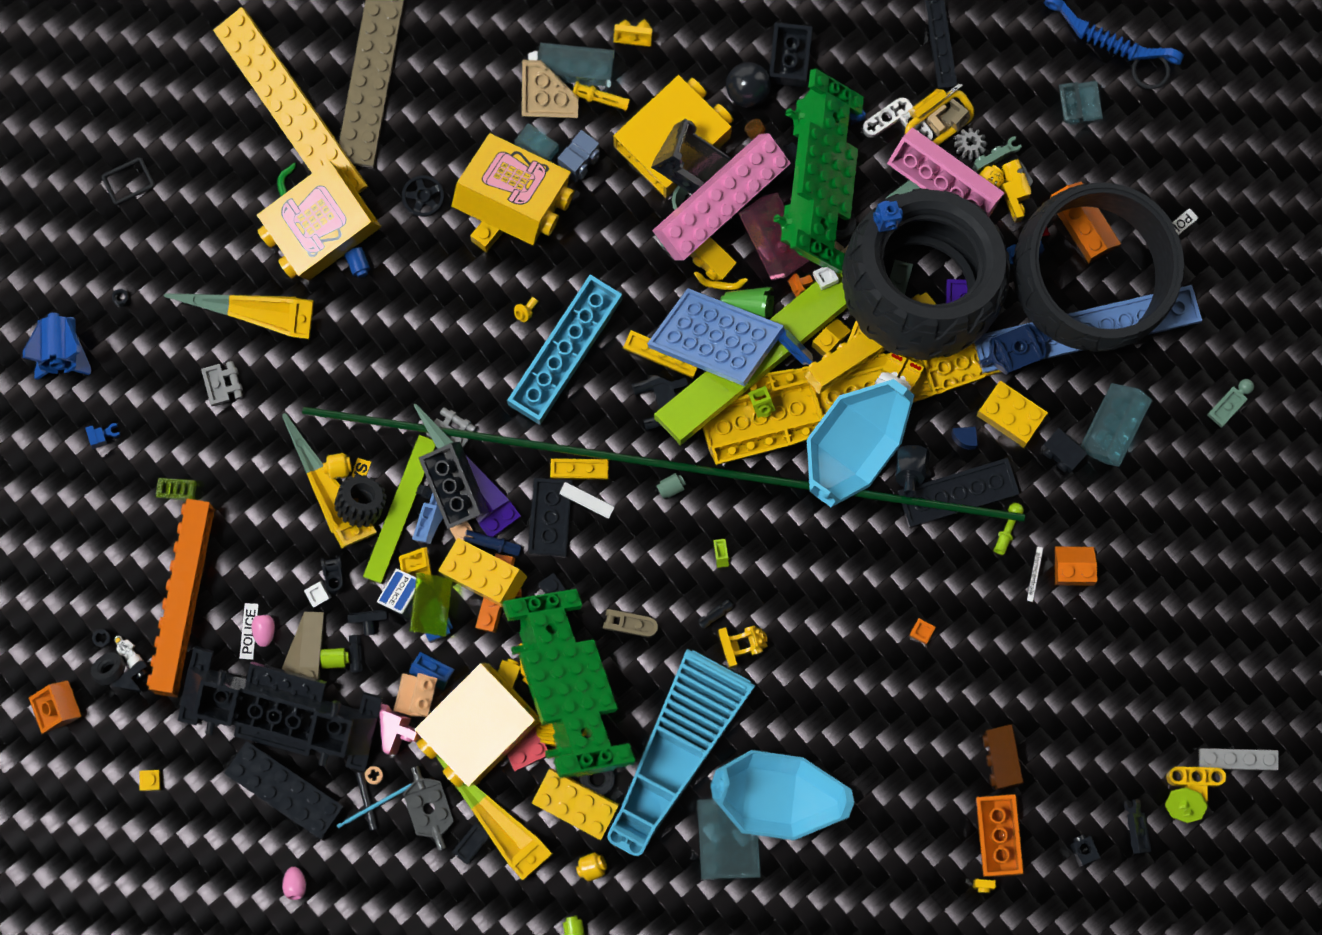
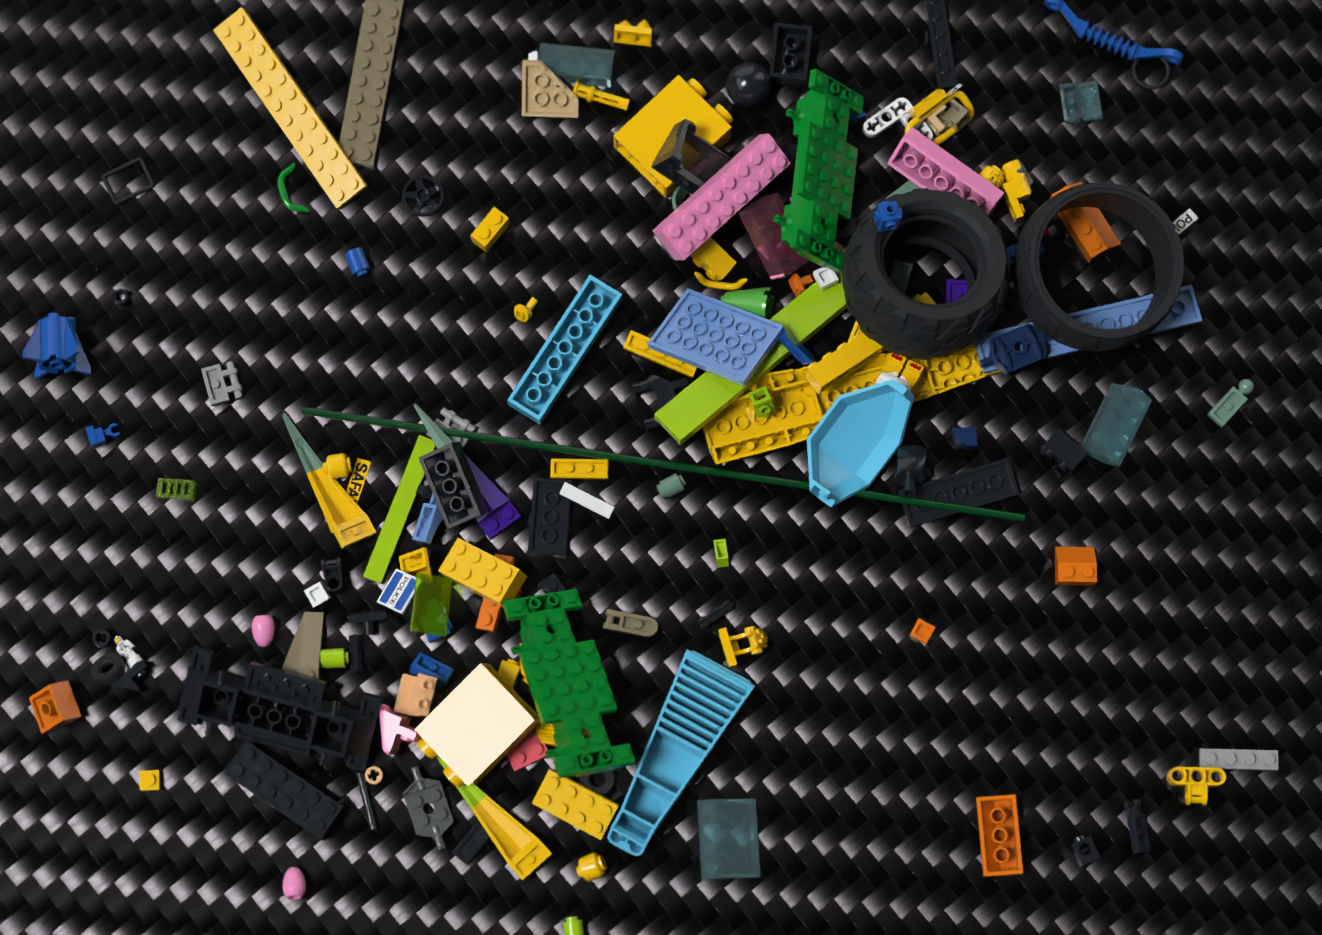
(181, 597): orange brick -> none
(247, 639): white sticker -> none
(282, 314): yellow plate -> none
(317, 222): yellow brick -> none
(364, 489): black tyre -> none
(373, 806): medium azure piece -> none
(459, 531): light nougat plate -> none
(492, 543): dark blue axle -> none
(513, 190): yellow brick -> none
(536, 143): clear light blue brick -> none
(579, 155): sand blue brick -> none
(754, 128): clear orange tile -> none
(779, 795): medium azure panel -> none
(830, 337): yellow slope -> none
(963, 141): light grey gear -> none
(984, 886): yellow plate -> none
(997, 154): sand green plate -> none
(1002, 757): reddish brown slope -> none
(1005, 537): lime pin -> none
(1012, 414): yellow brick -> none
(1035, 574): white sticker -> none
(1186, 805): lime piece -> none

